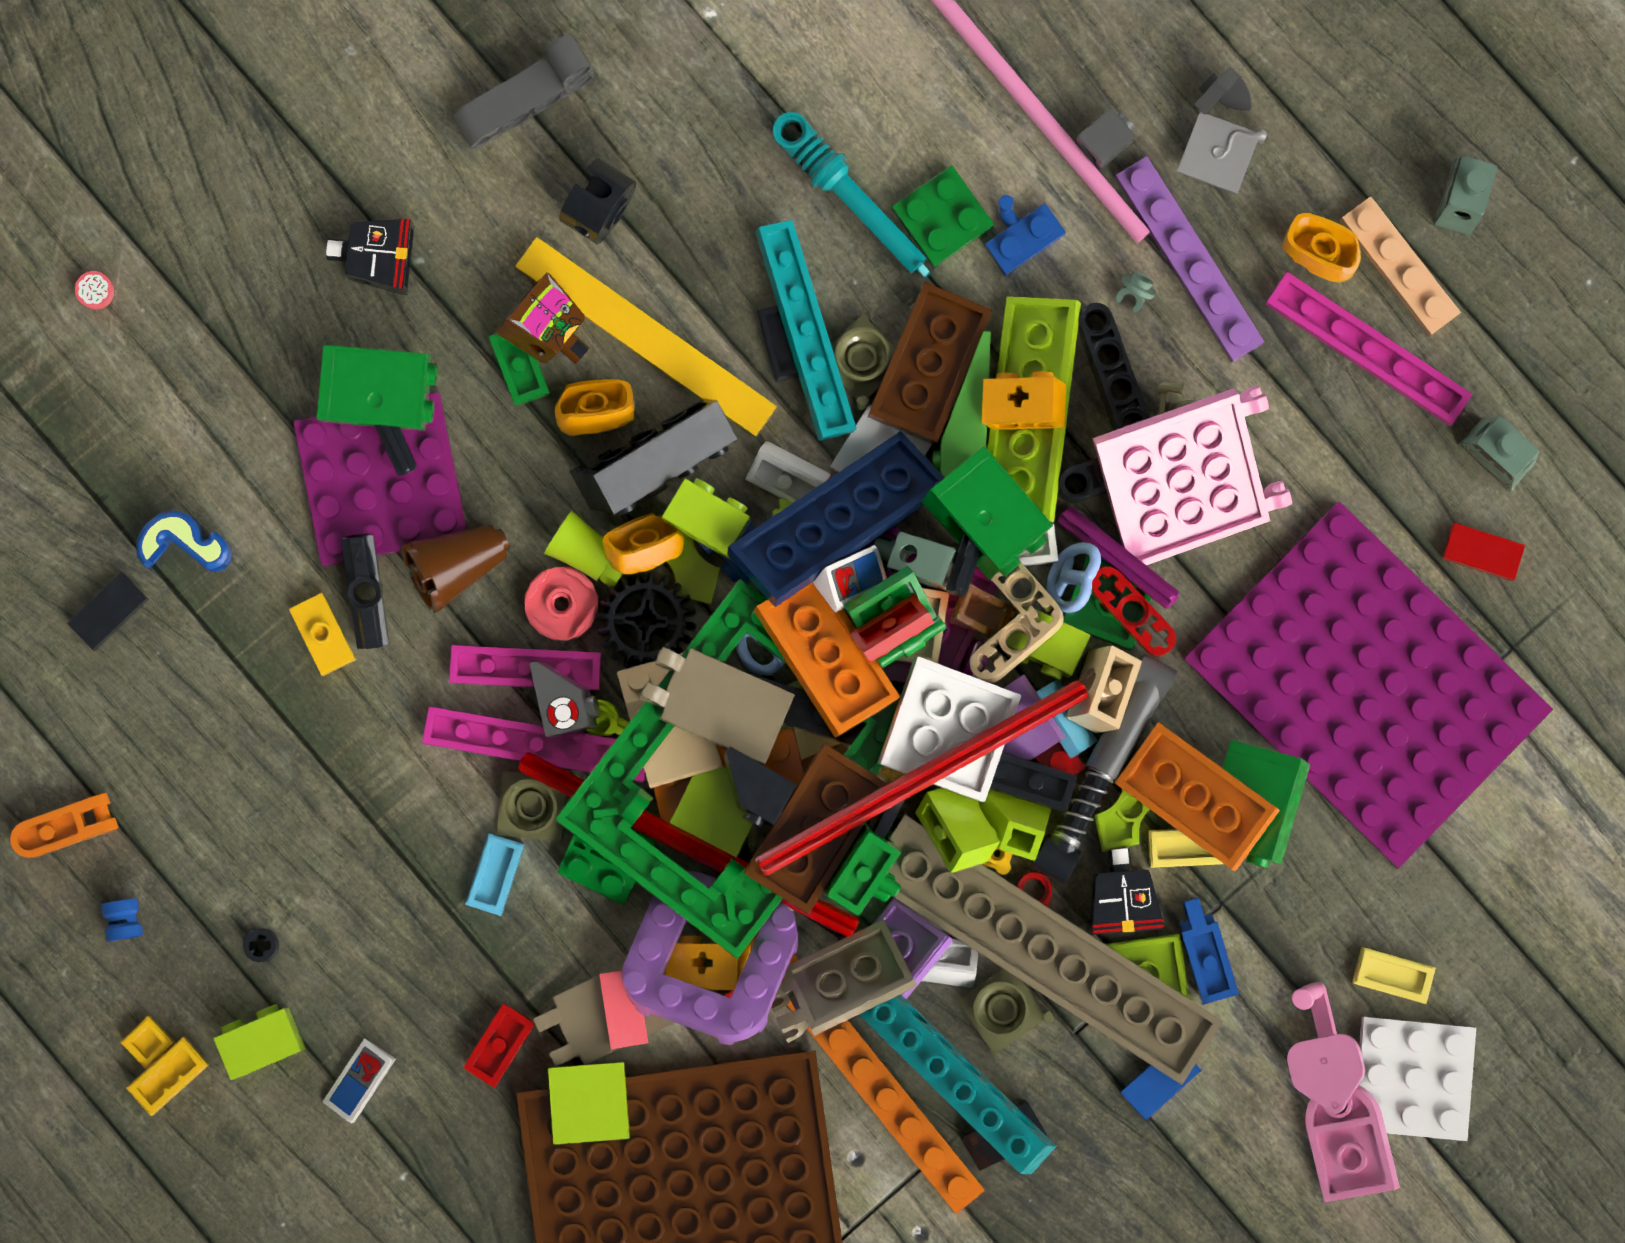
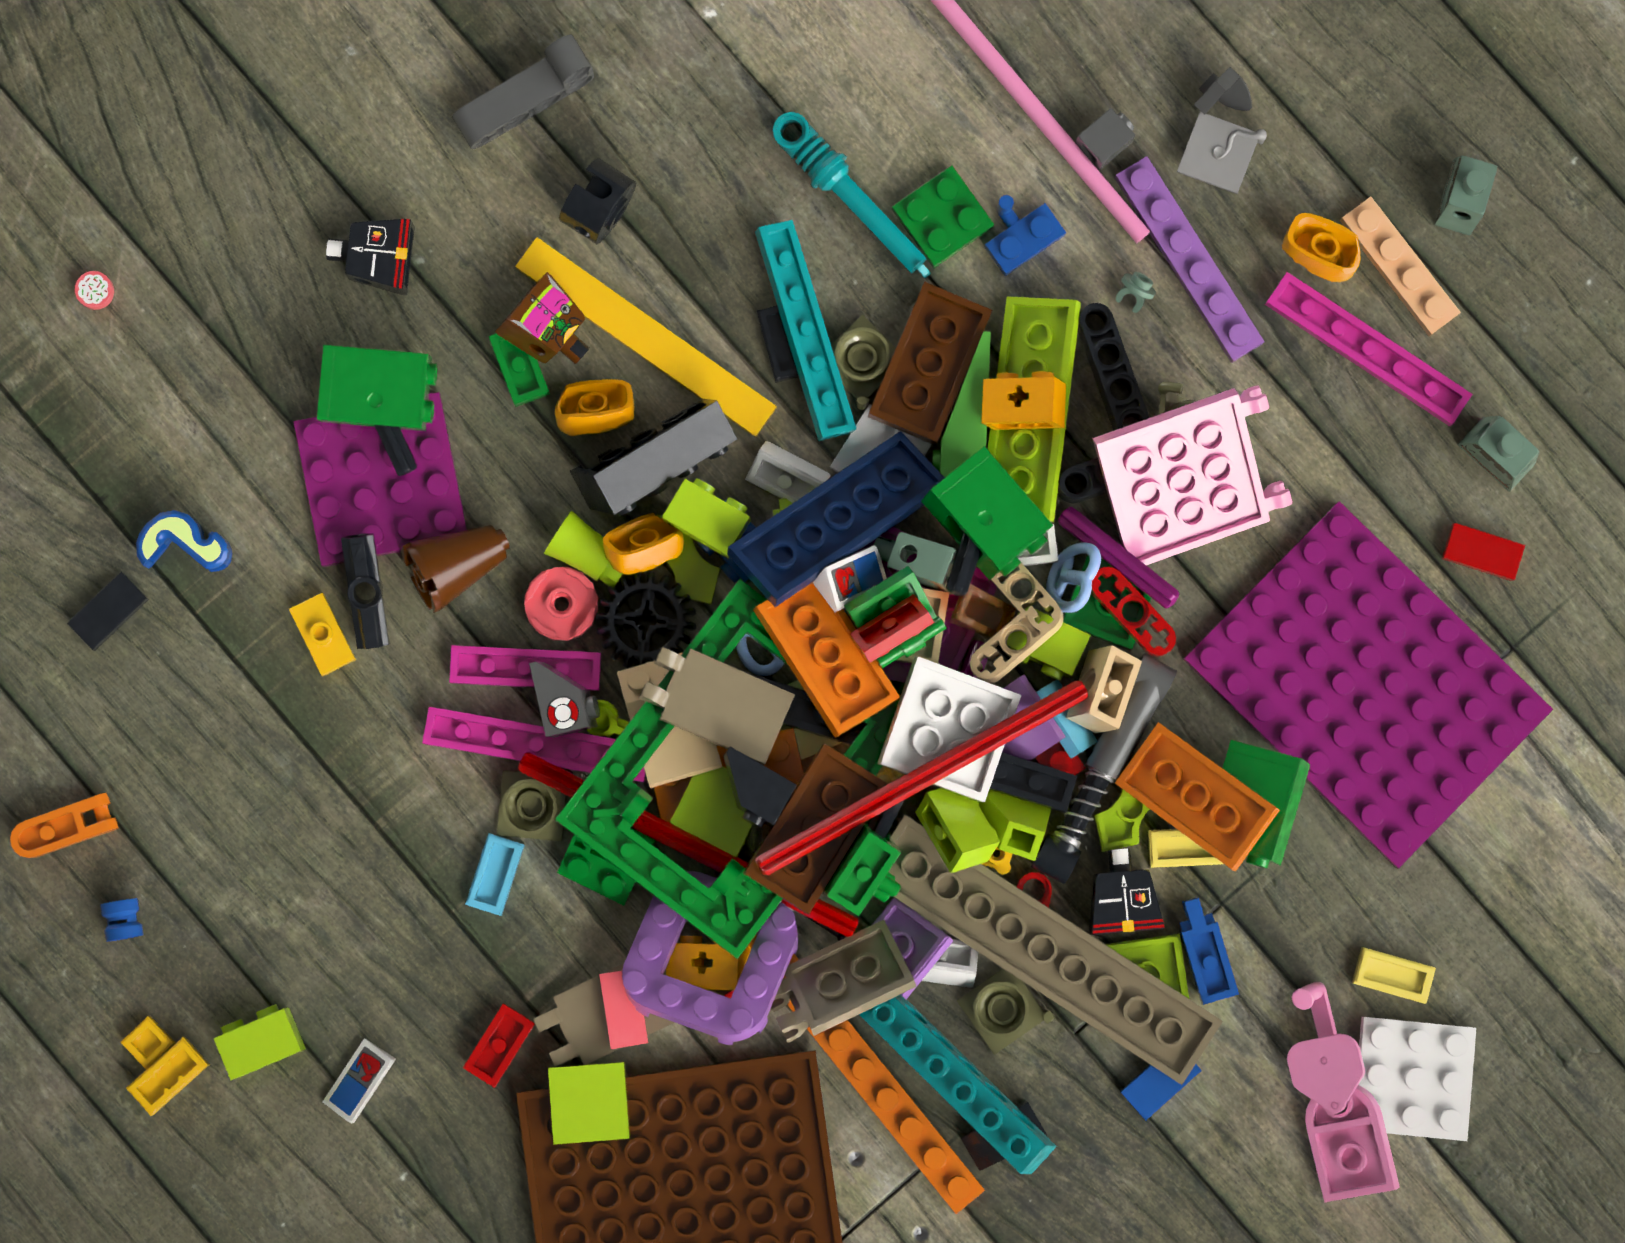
(267, 954): black bush -> none

